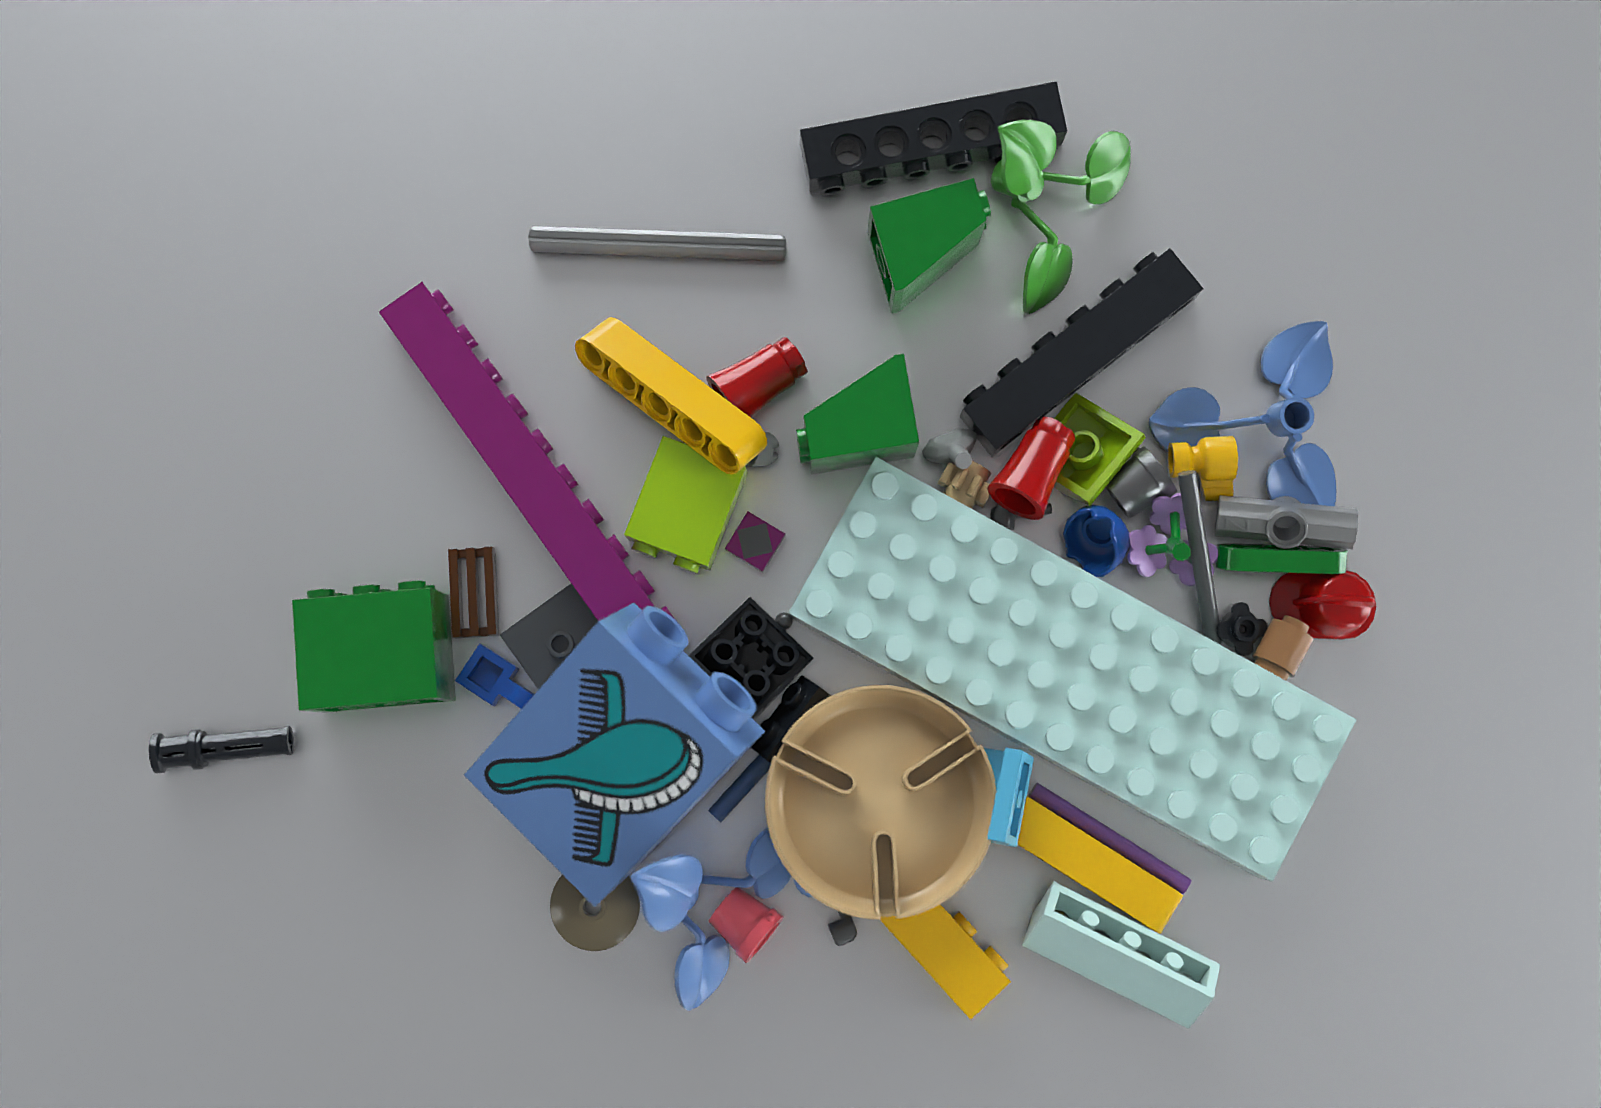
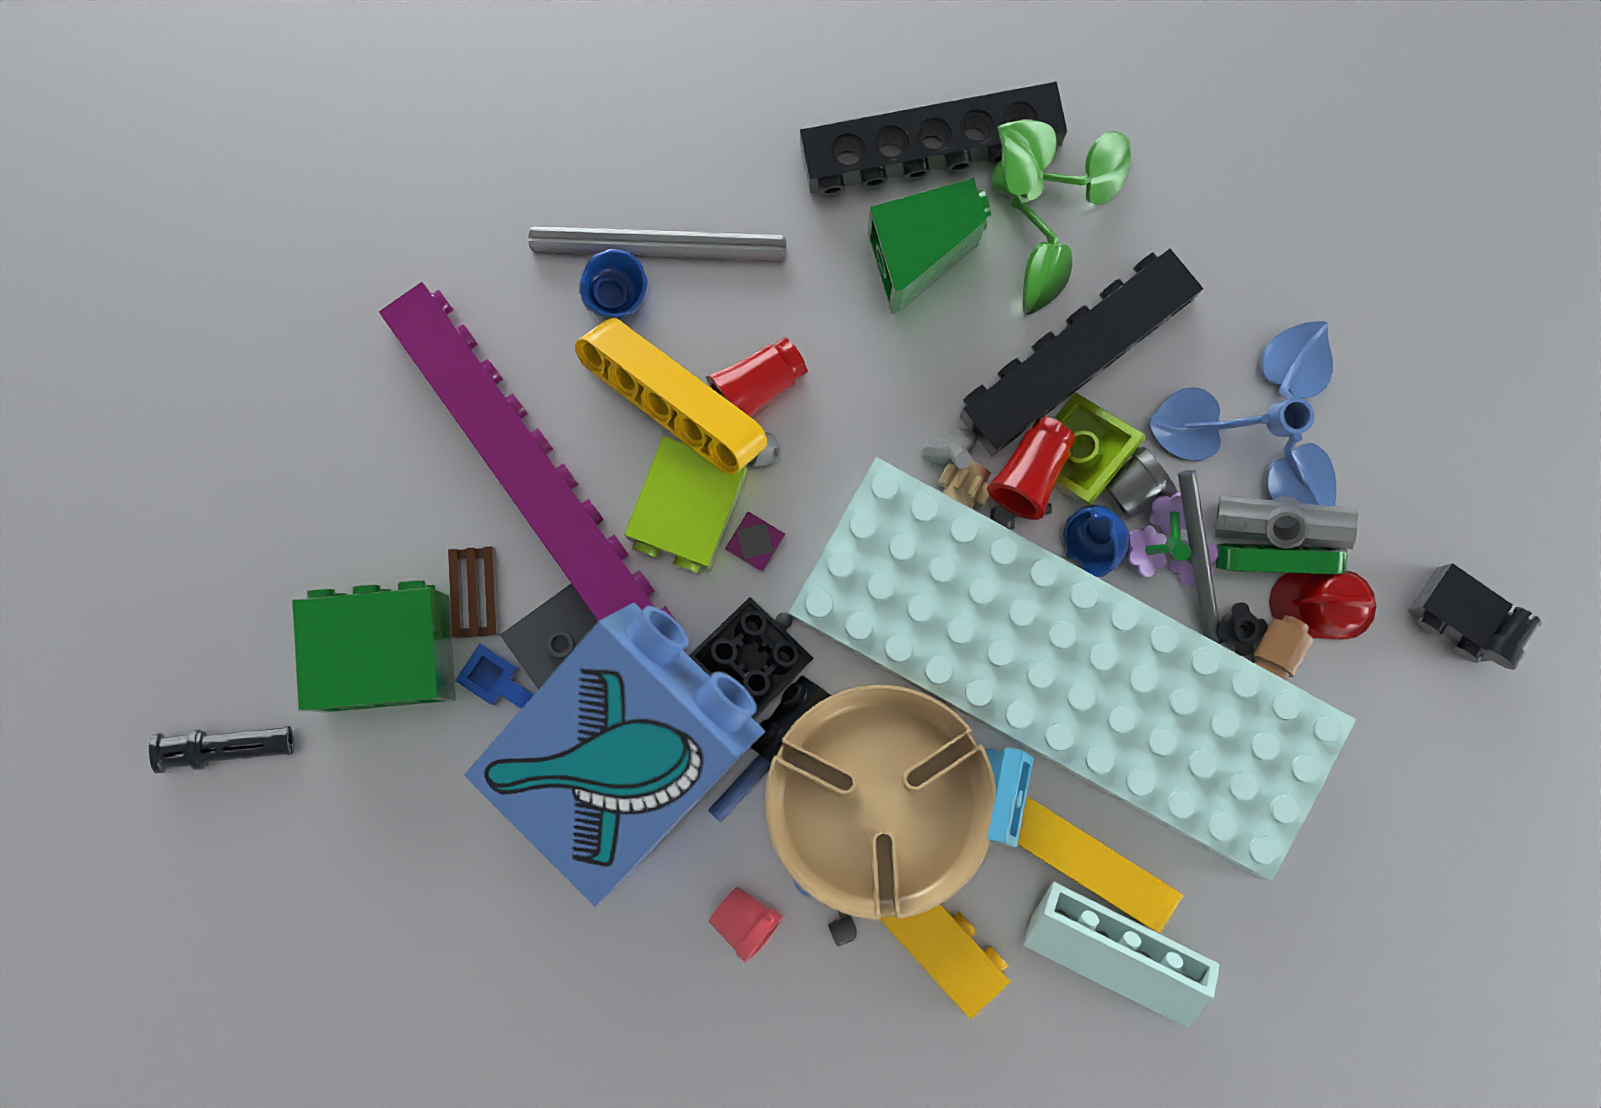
(599, 931): dark tan dish -> none
(613, 284): none -> blue hair
(672, 888): medium blue plant -> none
(862, 422): green slope -> none
(1110, 838): medium lavender bar -> none
(1212, 459): yellow piece -> none
(1473, 618): none -> black hinge

